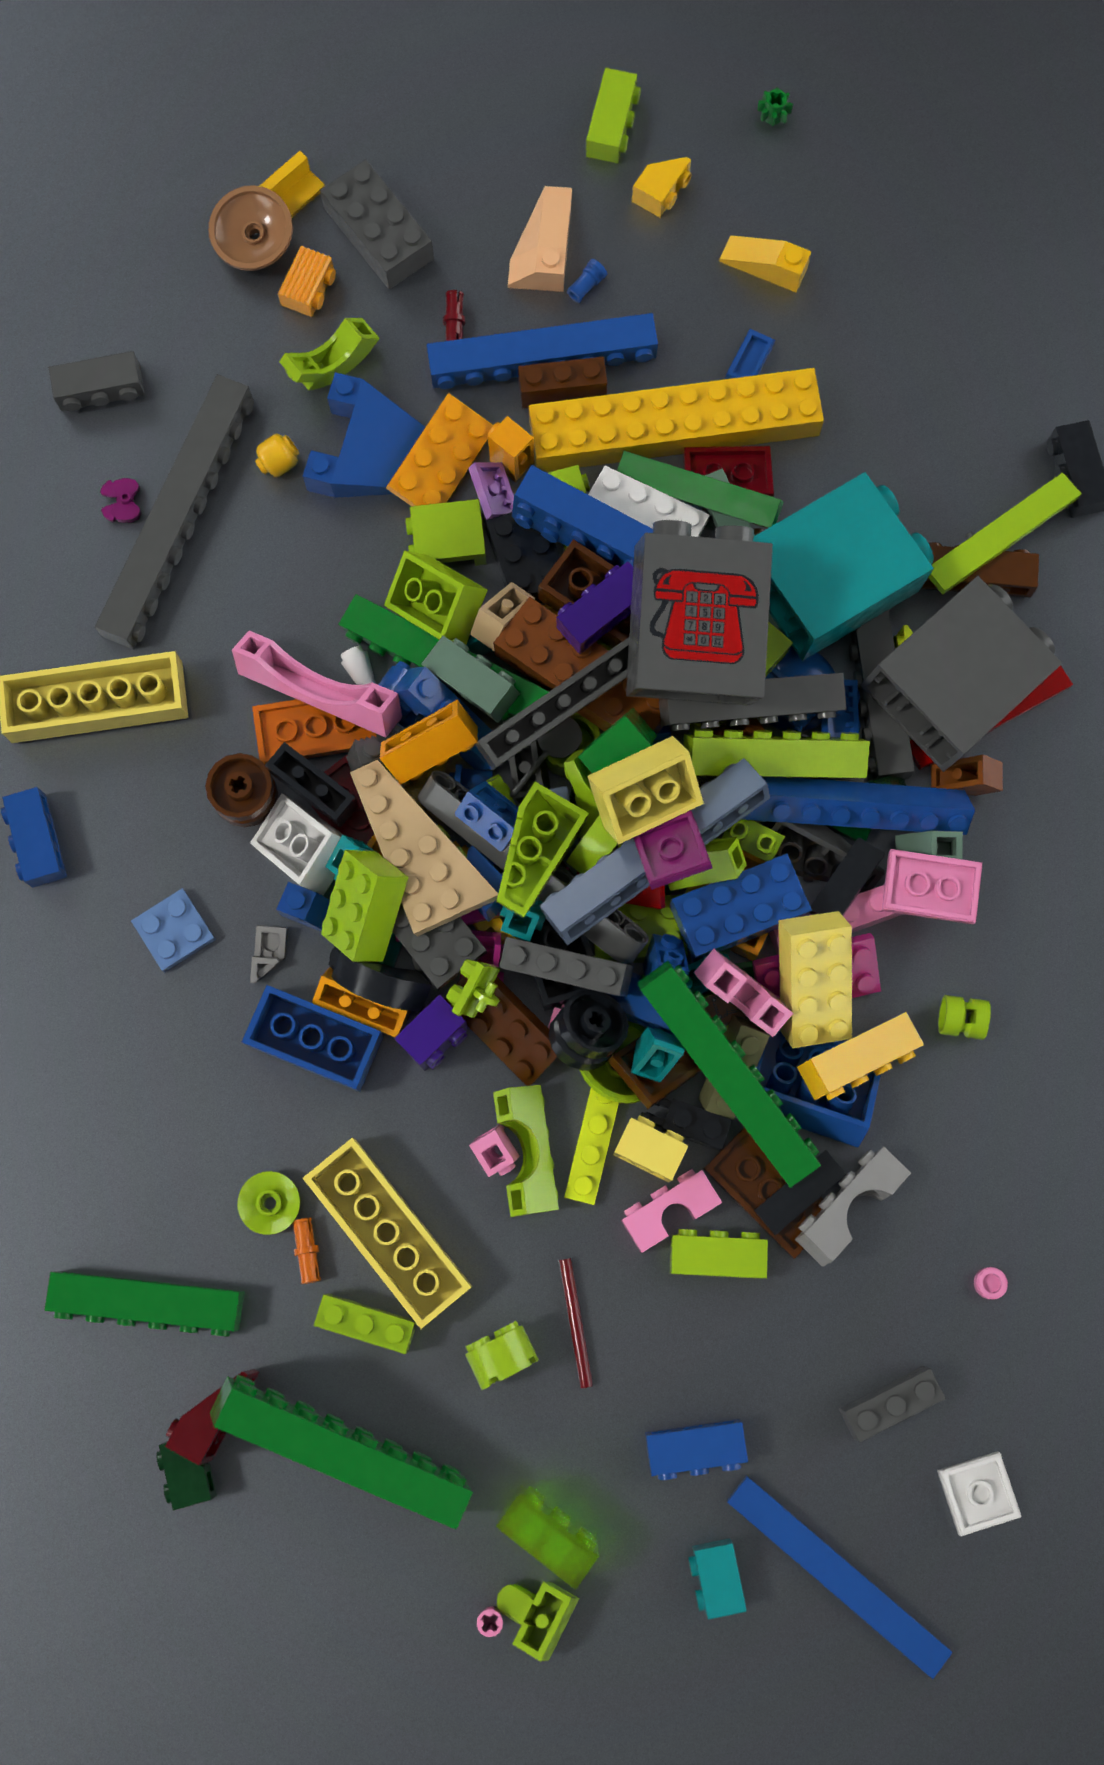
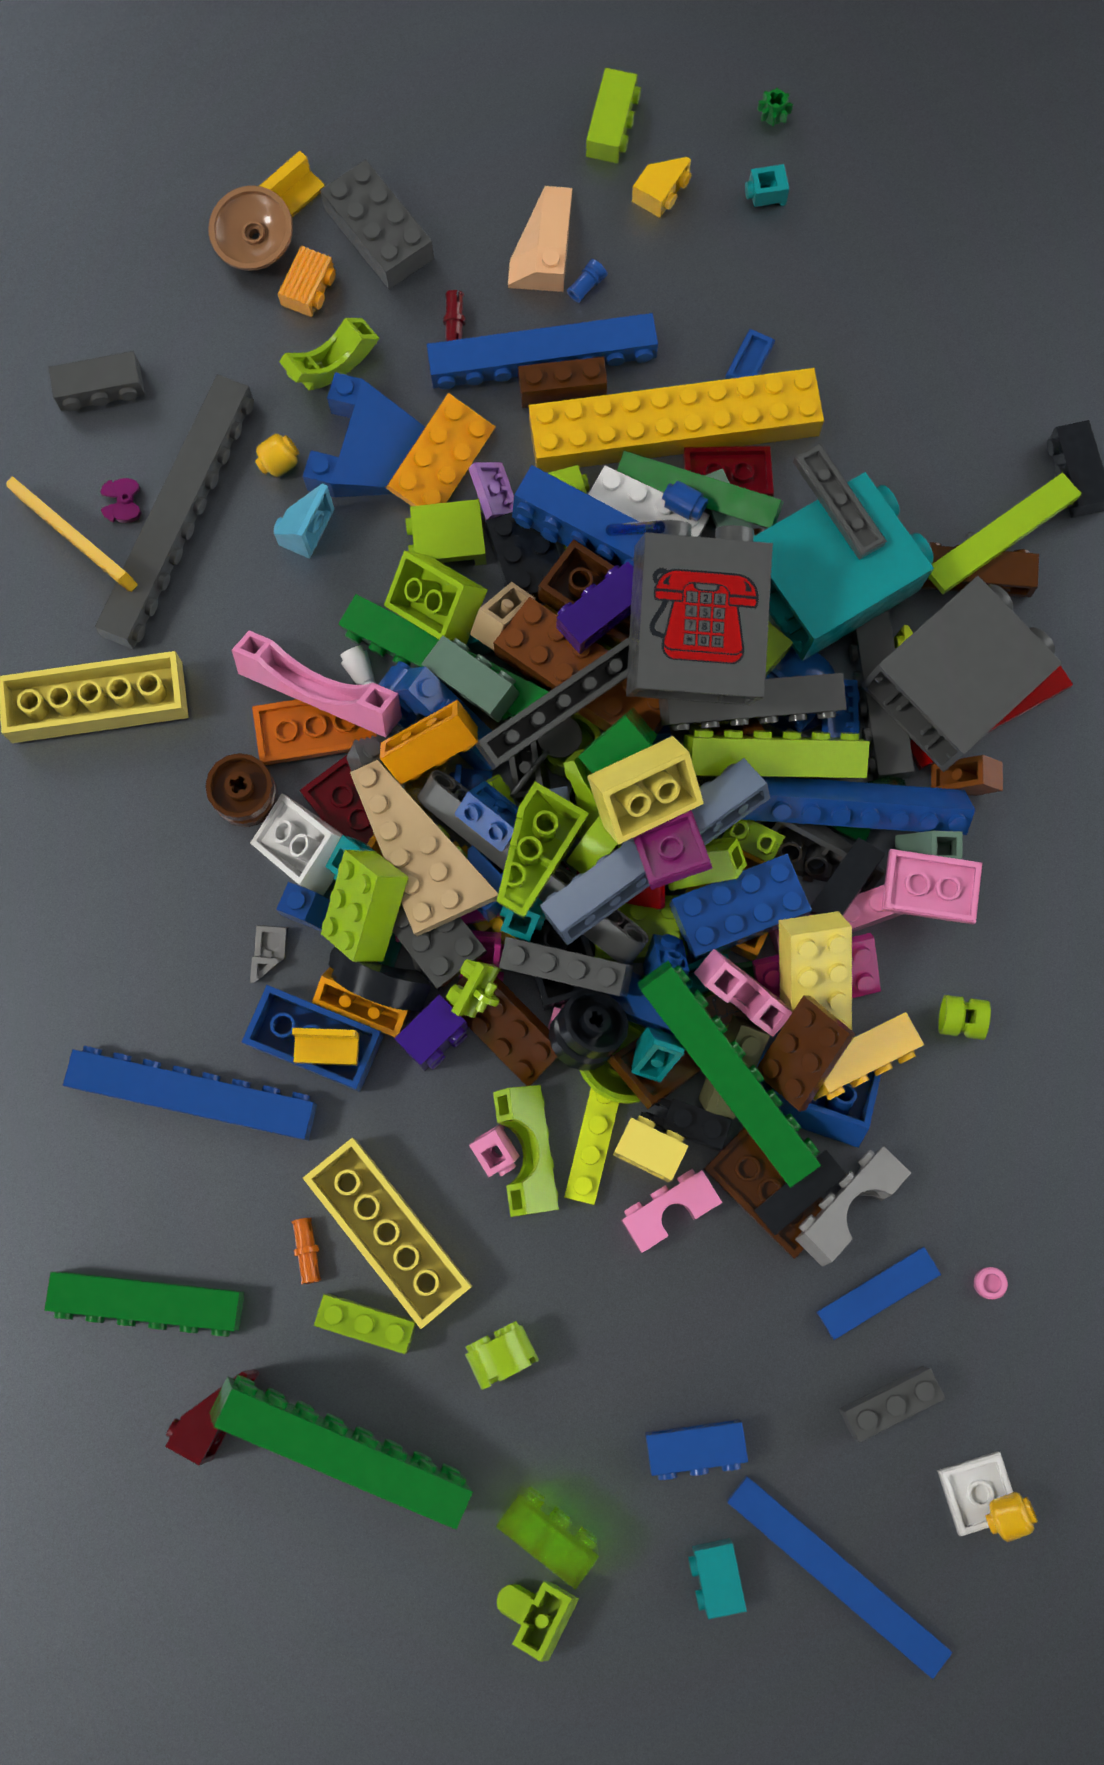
(33, 837): blue brick -> none
(71, 534): none -> yellow tile
(173, 930): medium blue plate -> none
(186, 1481): dark green slope -> none
(191, 1094): none -> blue brick
(253, 1198): lime dish -> none
(305, 522): none -> medium azure slope
(312, 784): black brick -> none
(326, 1046): none -> yellow panel
(489, 1622): bright pink piece -> none
(512, 447): light orange brick -> none
(575, 1323): dark red bar -> none
(635, 528): none -> clear blue bar
(684, 500): none -> blue brick
(718, 1254): lime brick -> none
(768, 186): none -> teal brick
(768, 259): yellow slope -> none
(805, 1052): none -> reddish brown plate
(839, 501): none -> dark grey tile
(878, 1293): none -> blue tile
(1011, 1516): none -> yellow head

